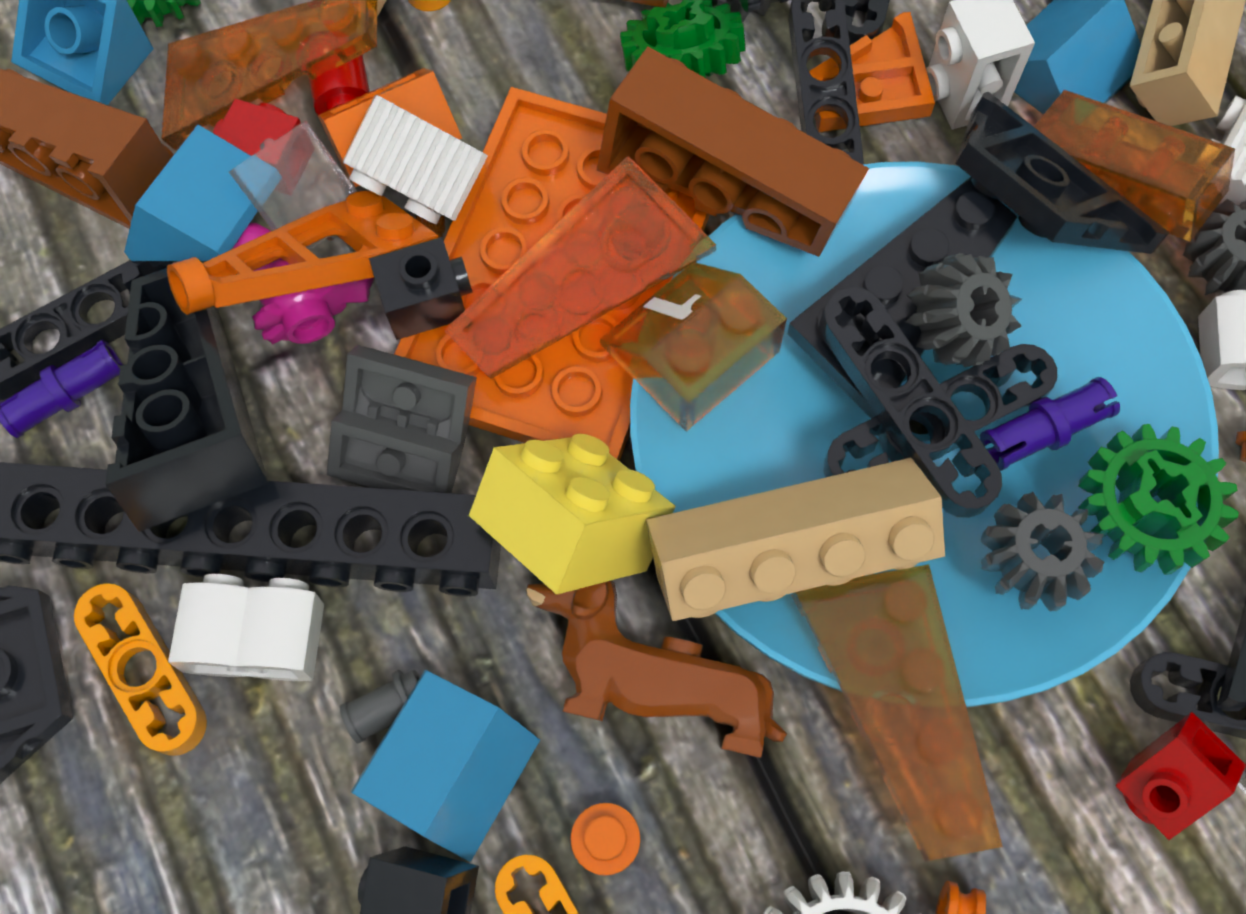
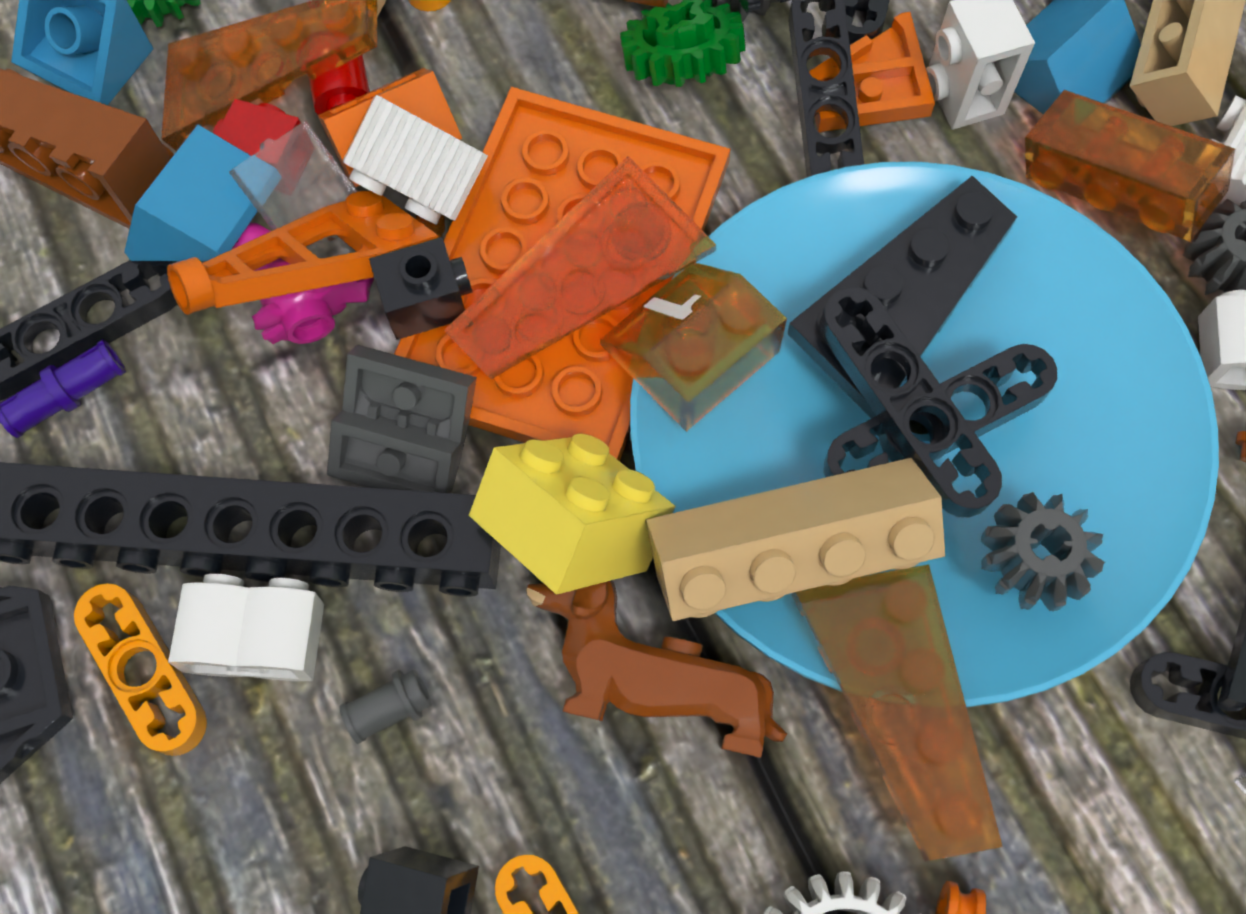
(182, 415): black wedge -> none
(446, 765): dark azure slope -> none
(605, 839): orange plate -> none
(728, 154): dark orange wedge -> none
(964, 310): dark grey gear -> none
(1048, 186): black wing -> none
(1051, 422): dark purple pin -> none
(1166, 530): green gear -> none
(1180, 776): red brick -> none

